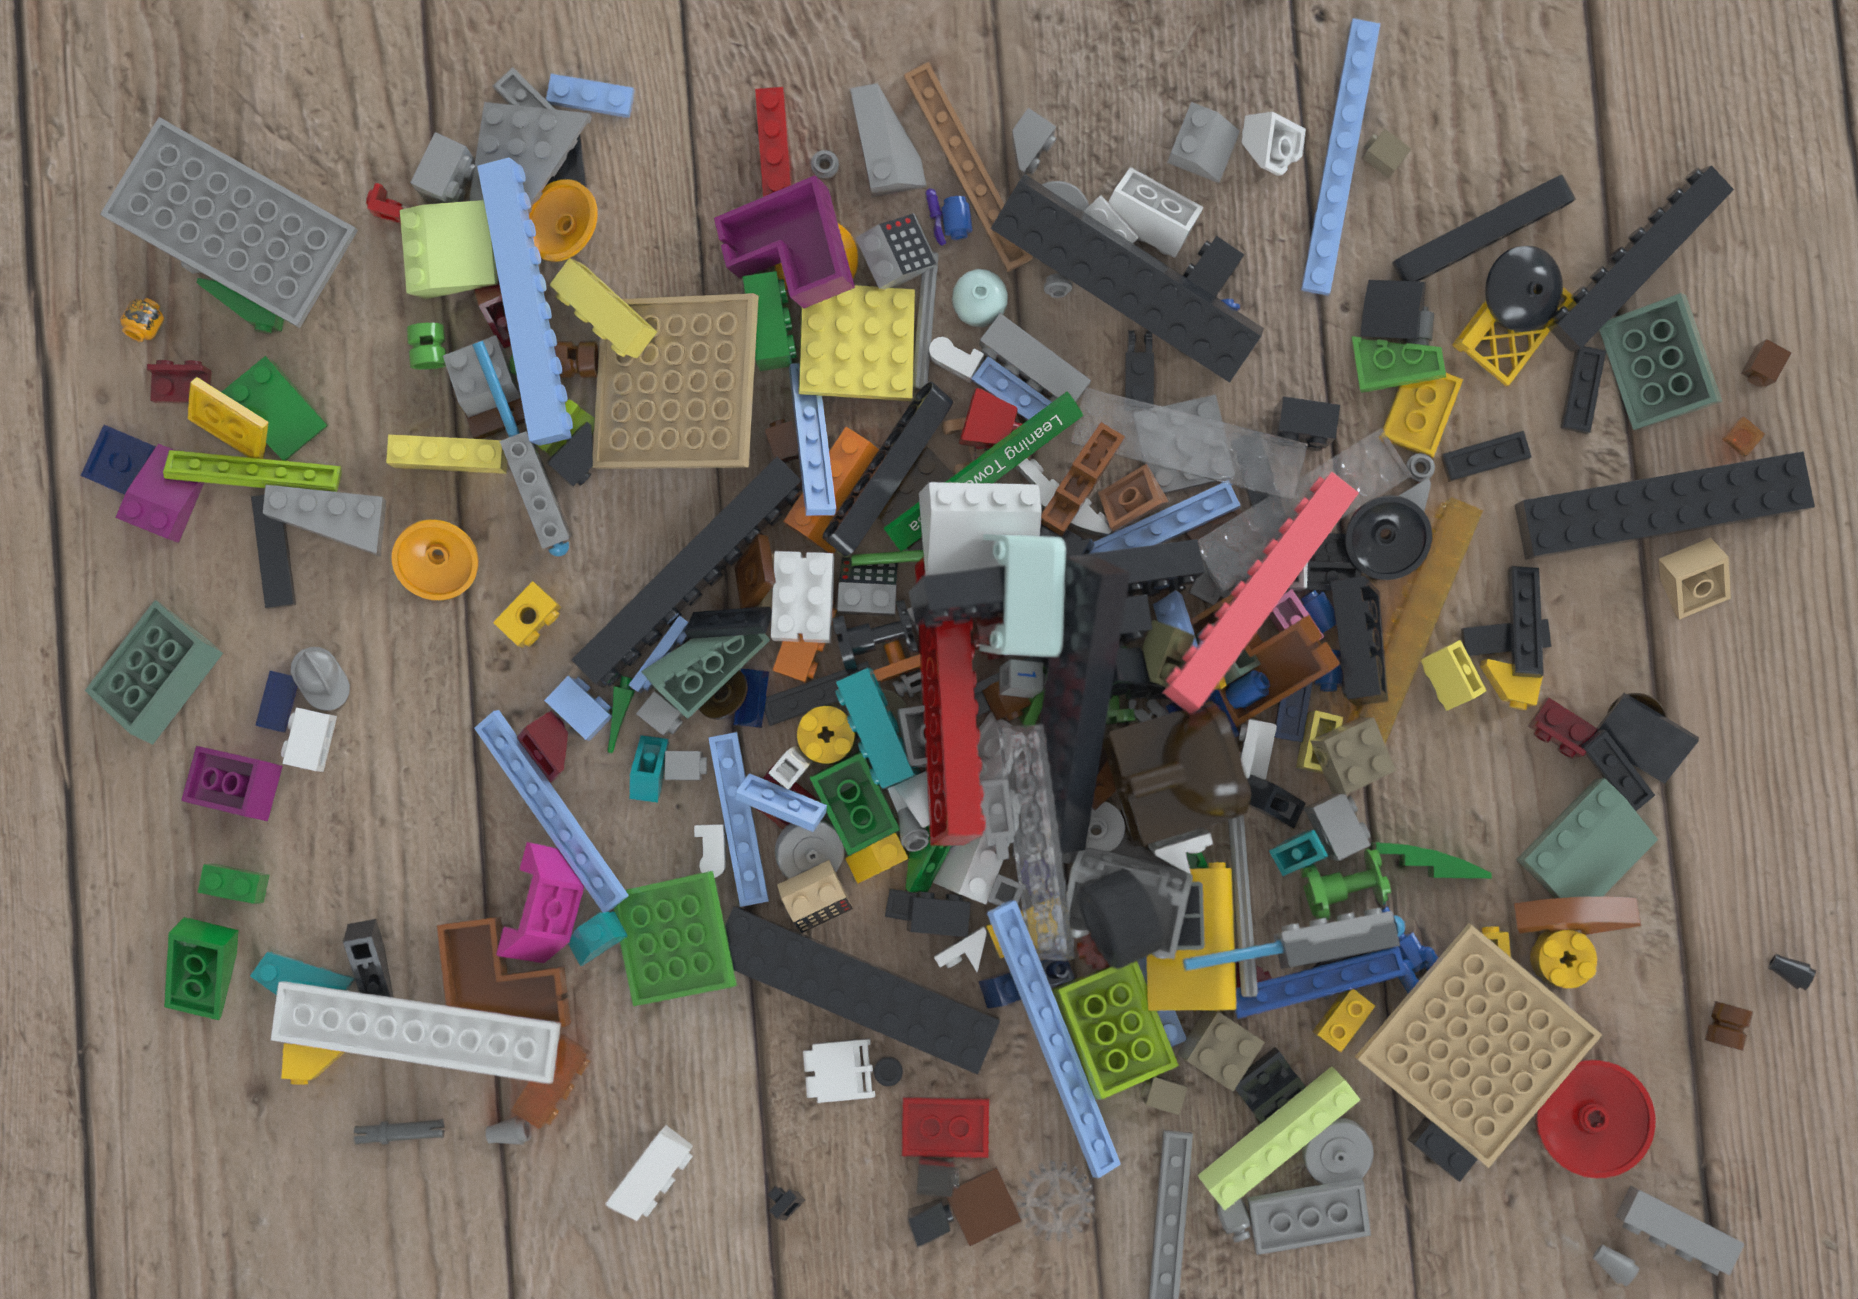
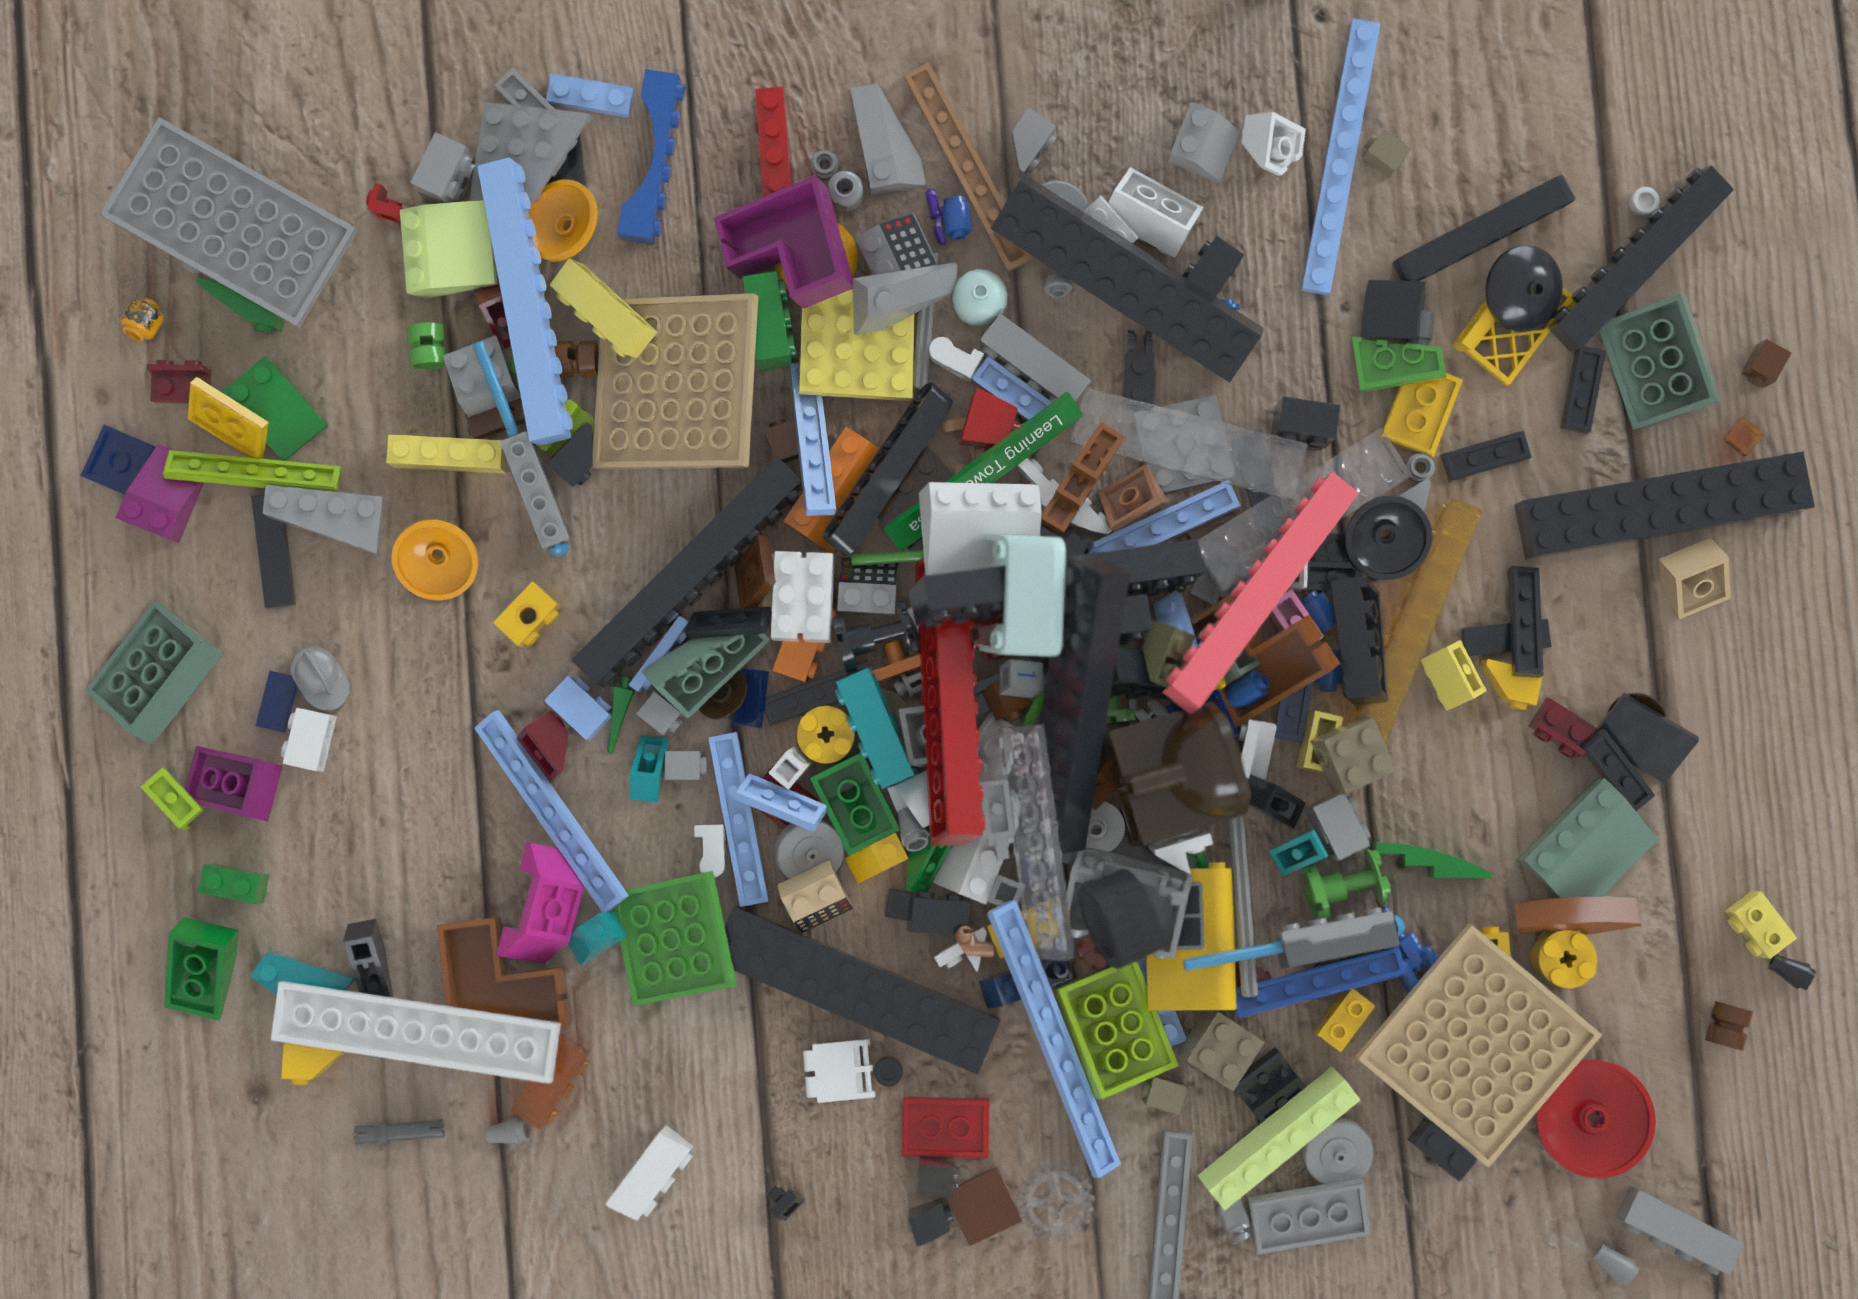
(172, 799): none -> lime panel
(641, 212): none -> blue arch
(843, 182): none -> light grey head
(893, 296): none -> light grey wedge
(971, 945): none -> nougat arm
(1644, 201): none -> white tile
(1759, 925): none -> light yellow brick

